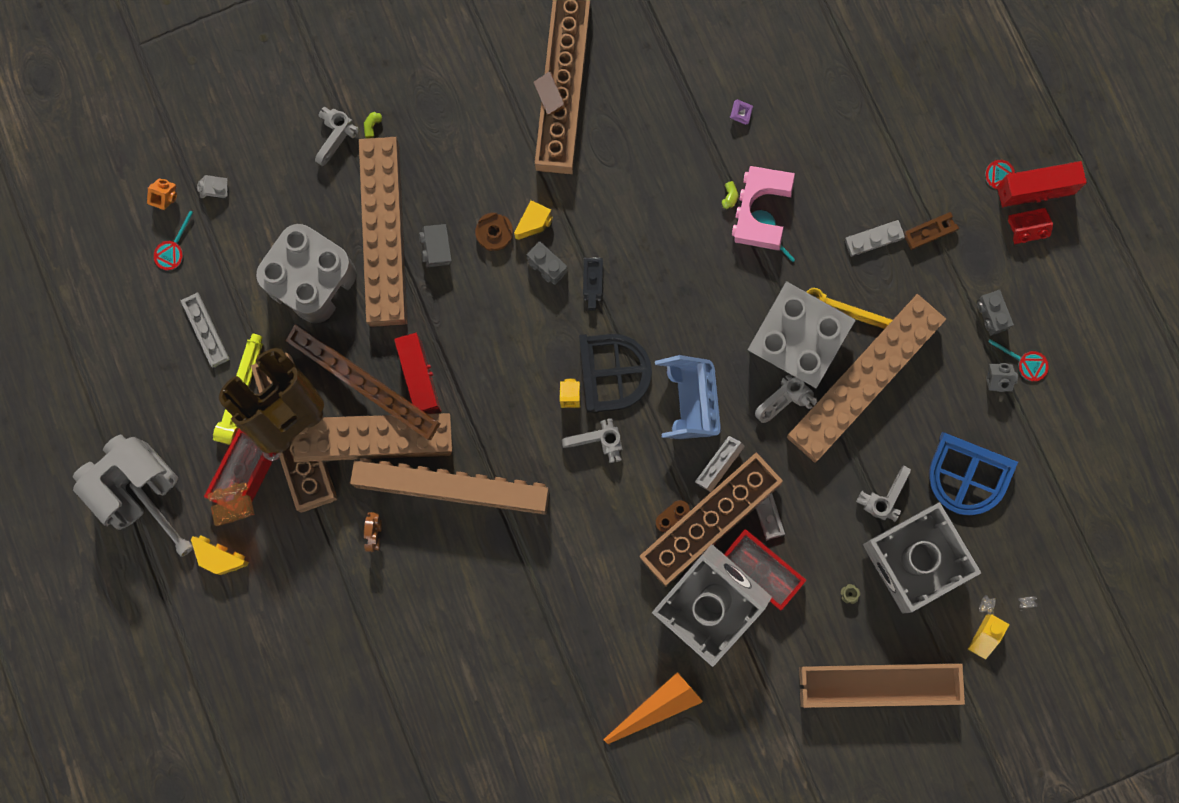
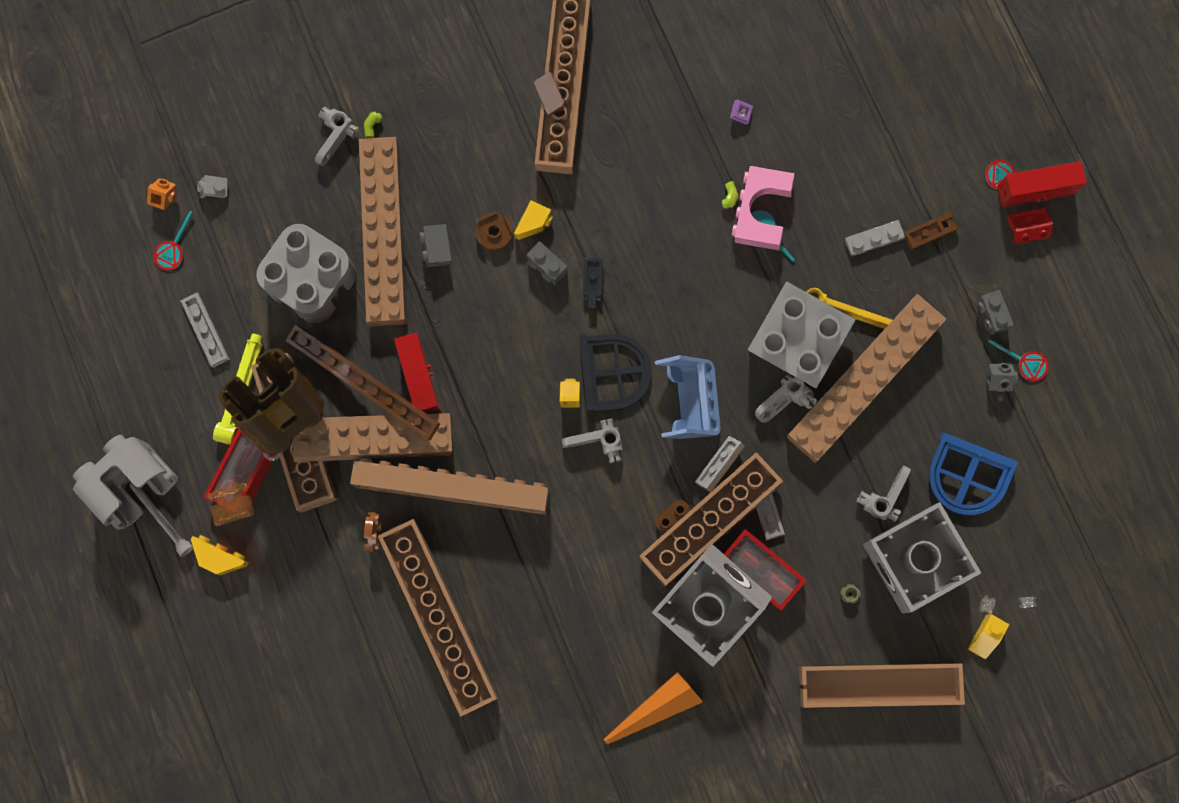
(438, 617): none -> medium nougat brick

